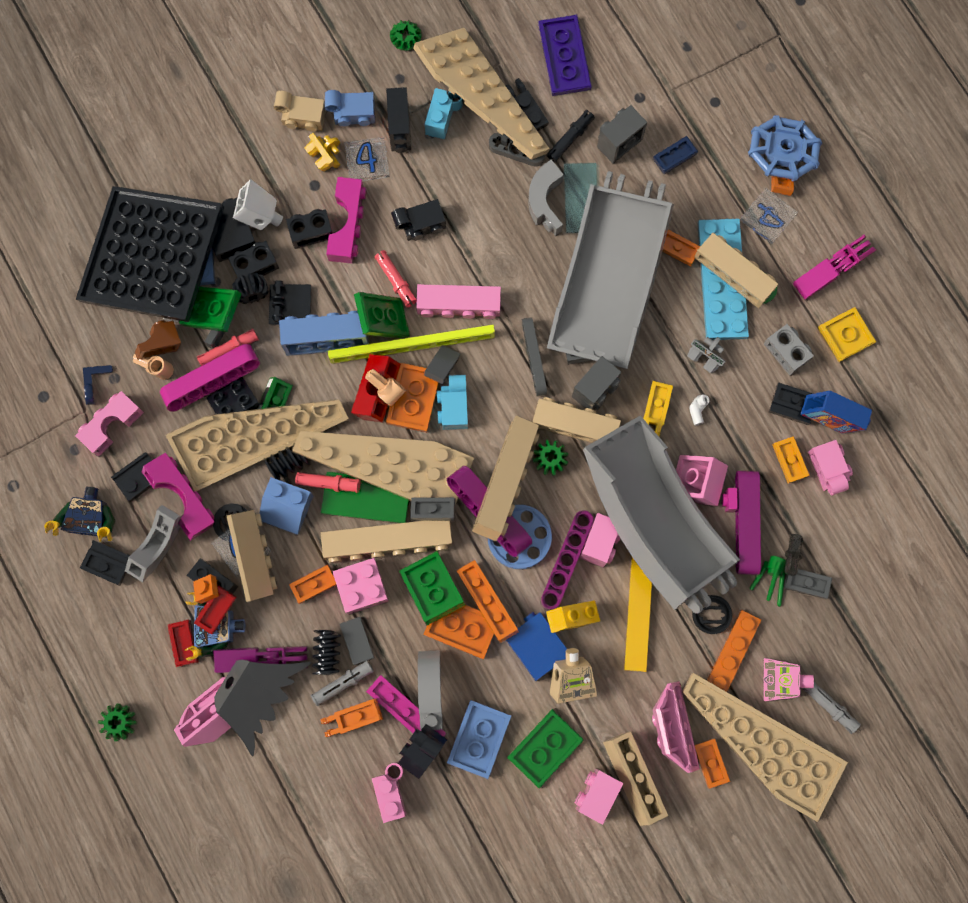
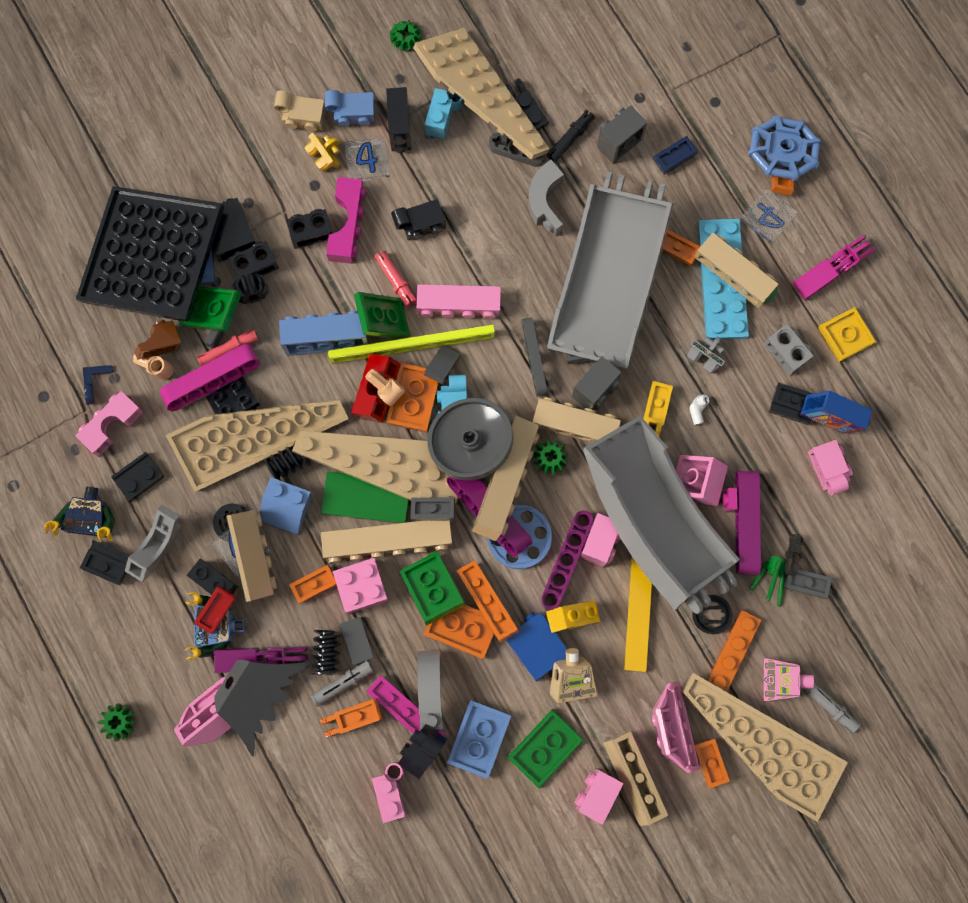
(163, 473): dark pink arch -> none
(182, 638): red tile -> none
(205, 589): orange plate -> none
(256, 207): white torso -> none
(275, 393): green slope -> none
(288, 301): black hinge -> none
(328, 482): coral pin -> none
(470, 439): none -> dark grey dish
(564, 55): dark purple tile -> none
(577, 184): clear light blue piece -> none
(790, 460): light orange plate -> none

